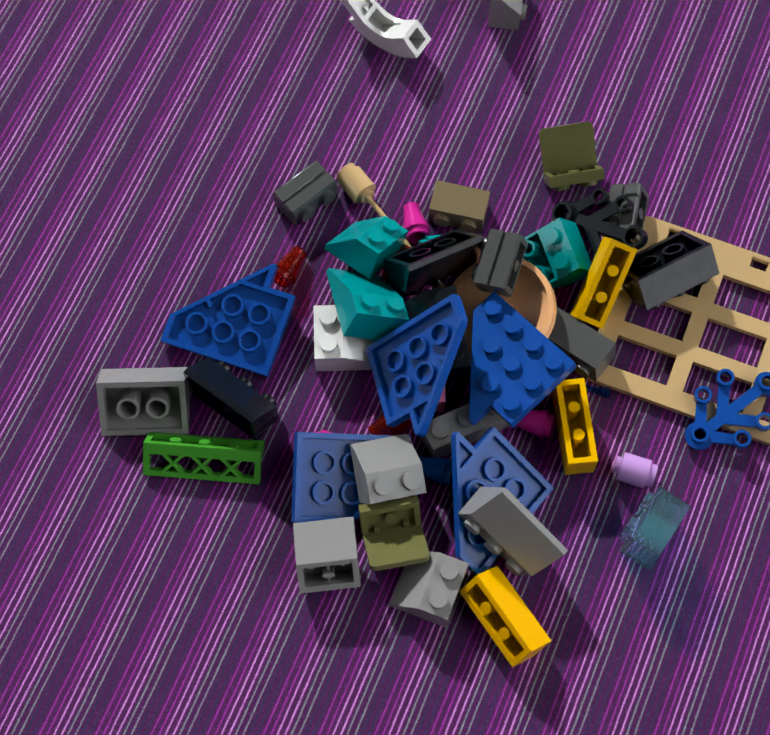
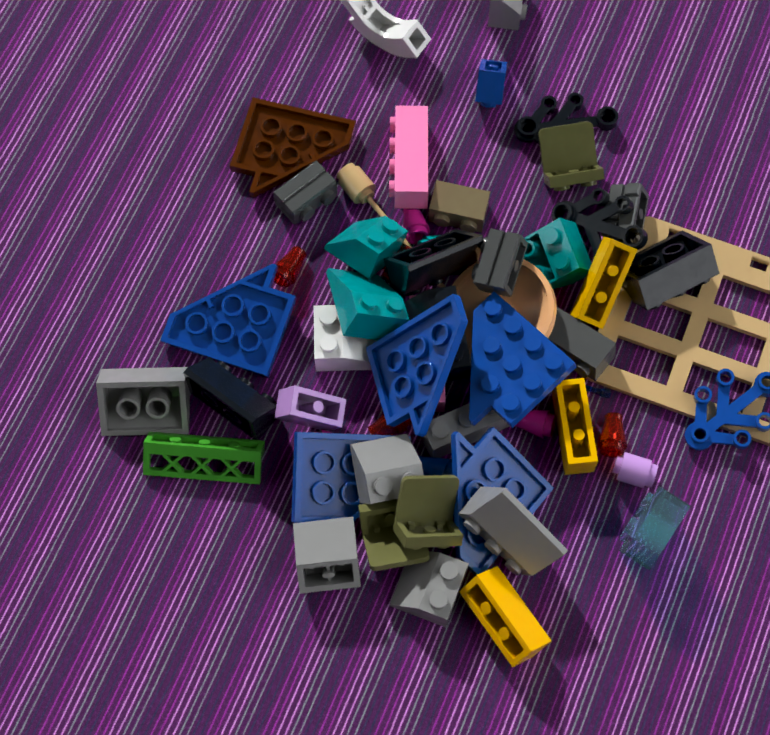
(285, 140): none -> reddish brown wing
(310, 408): none -> lavender brick
(411, 157): none -> bright pink brick
(427, 512): none -> olive bracket
(491, 83): none -> blue slope
(534, 123): none -> black plant
(612, 438): none -> clear red cone

